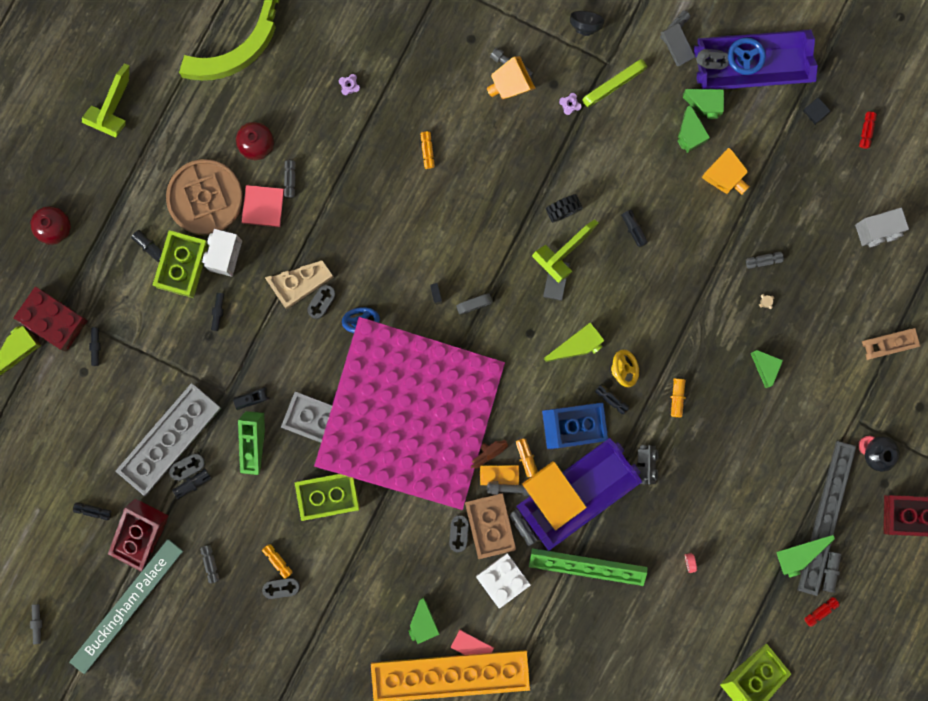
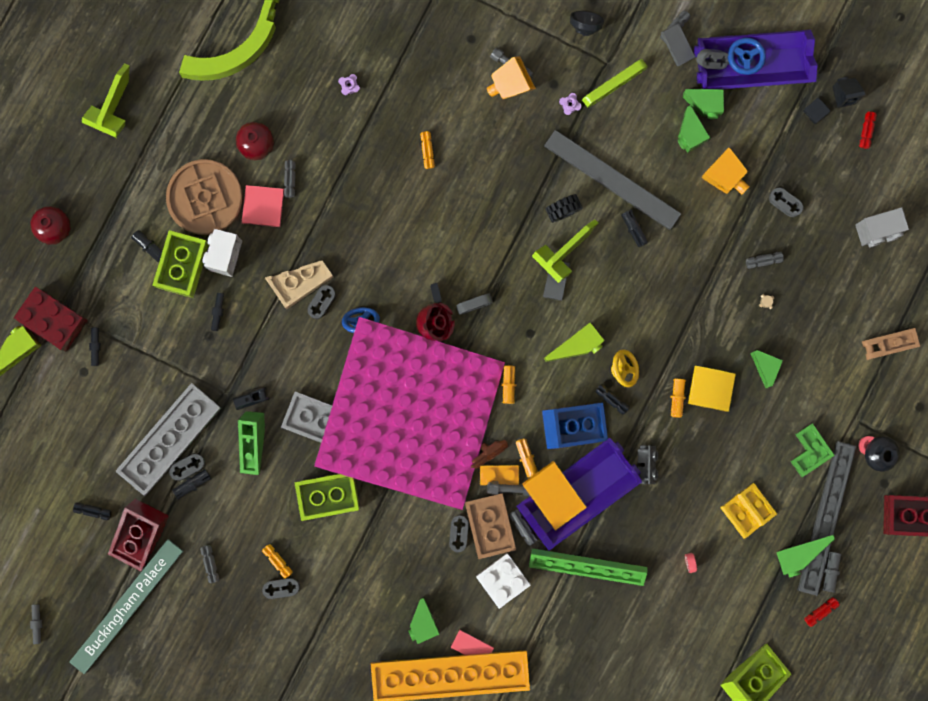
(435, 322): none -> dark red cylinder
(509, 385): none -> light orange axle
(612, 179): none -> dark grey tile
(711, 388): none -> yellow slope
(748, 510): none -> yellow slope
(788, 198): none -> dark grey beam
(816, 451): none -> bright green plate
(847, 92): none -> black slope

